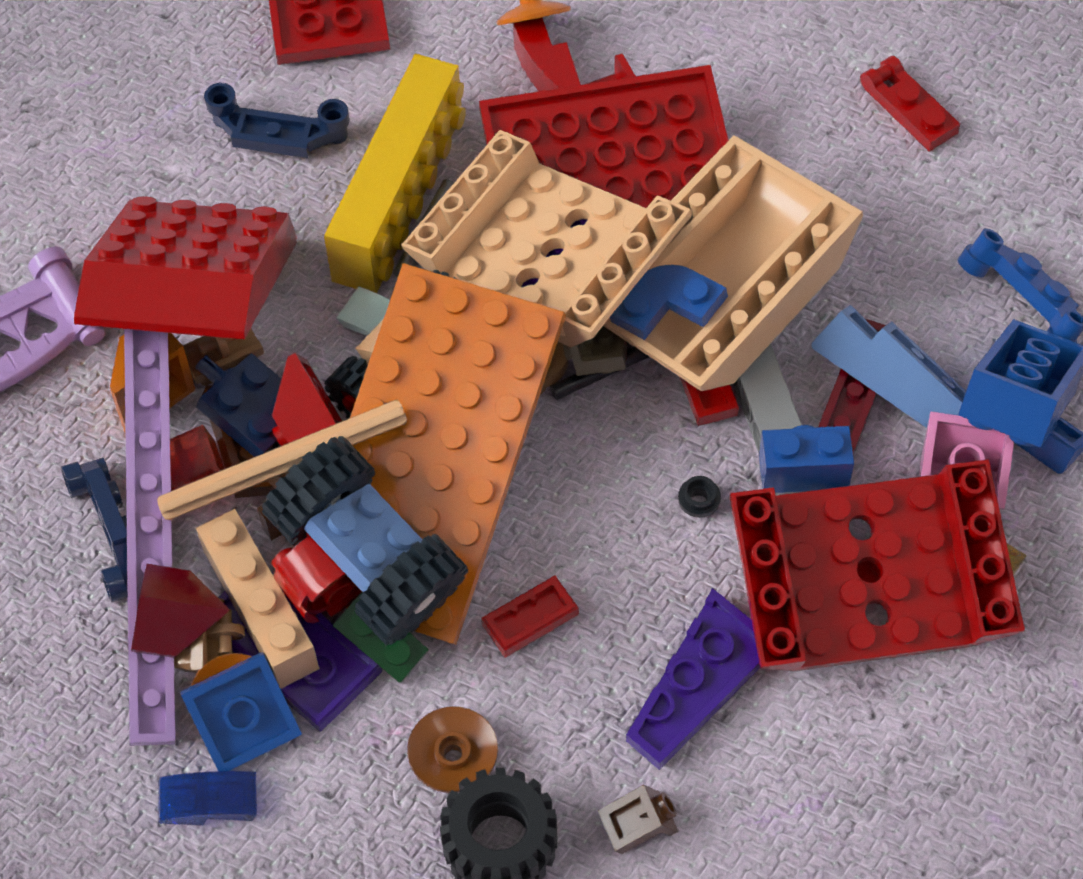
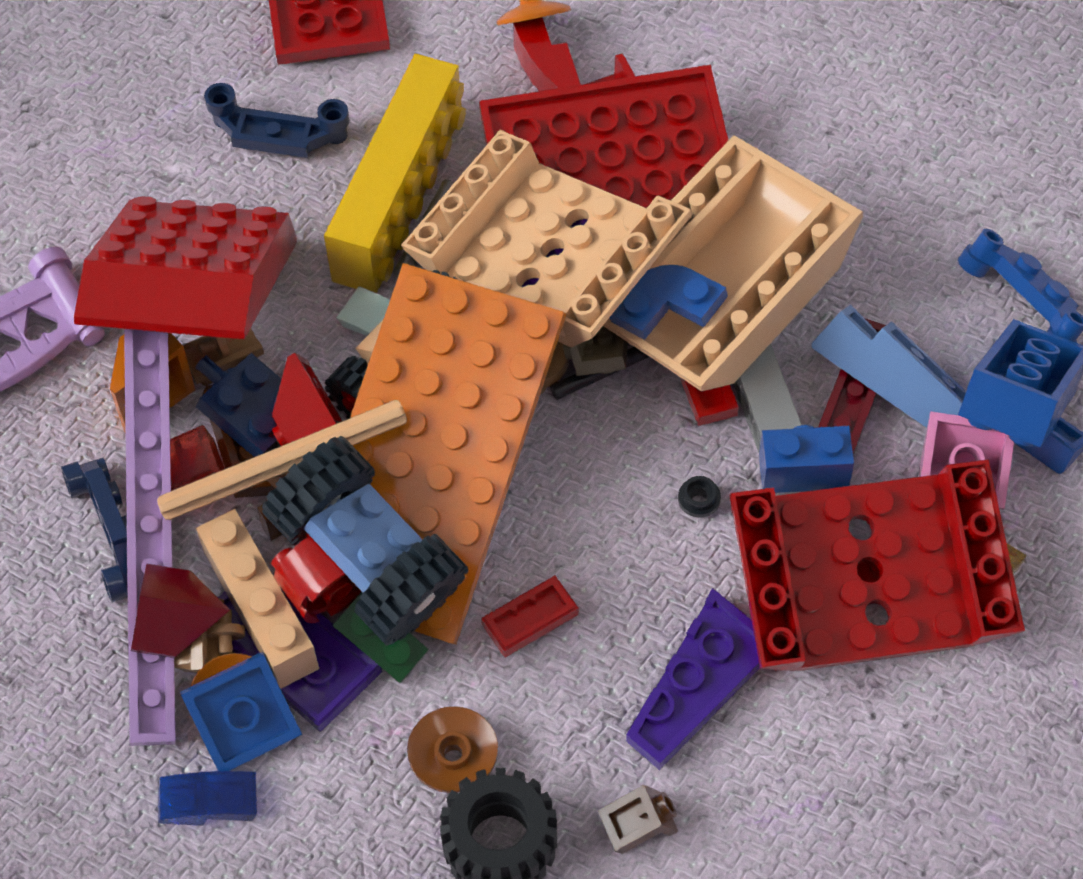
(910, 103): red plate -> none

